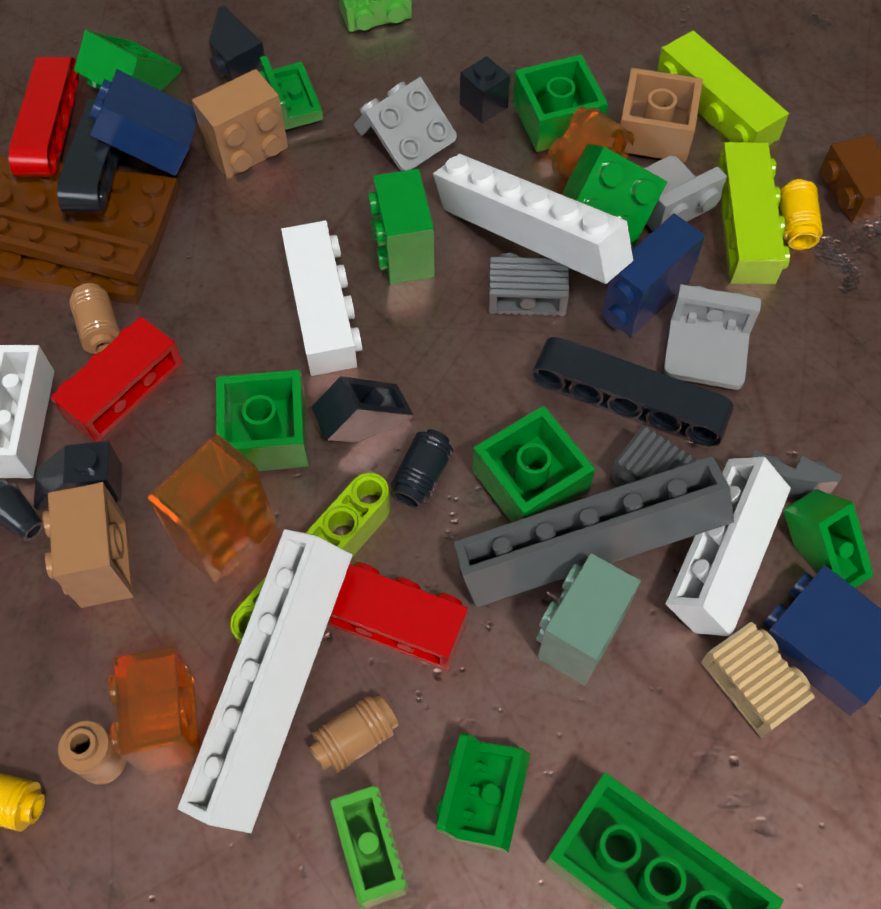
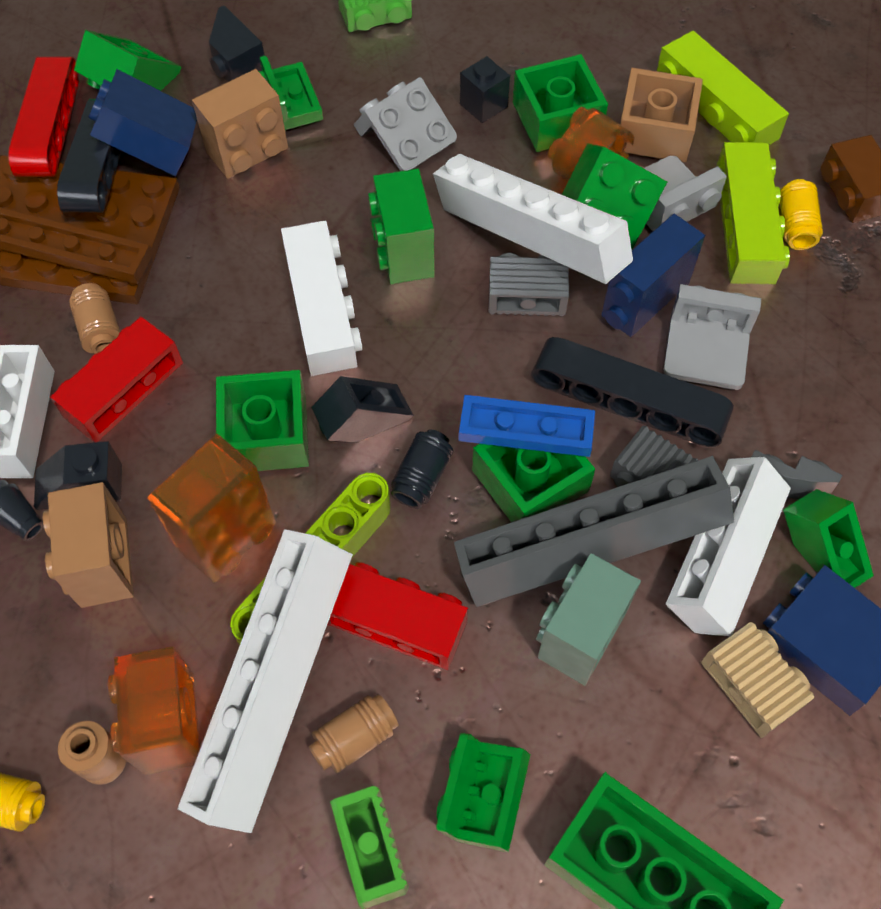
(527, 425): none -> blue plate

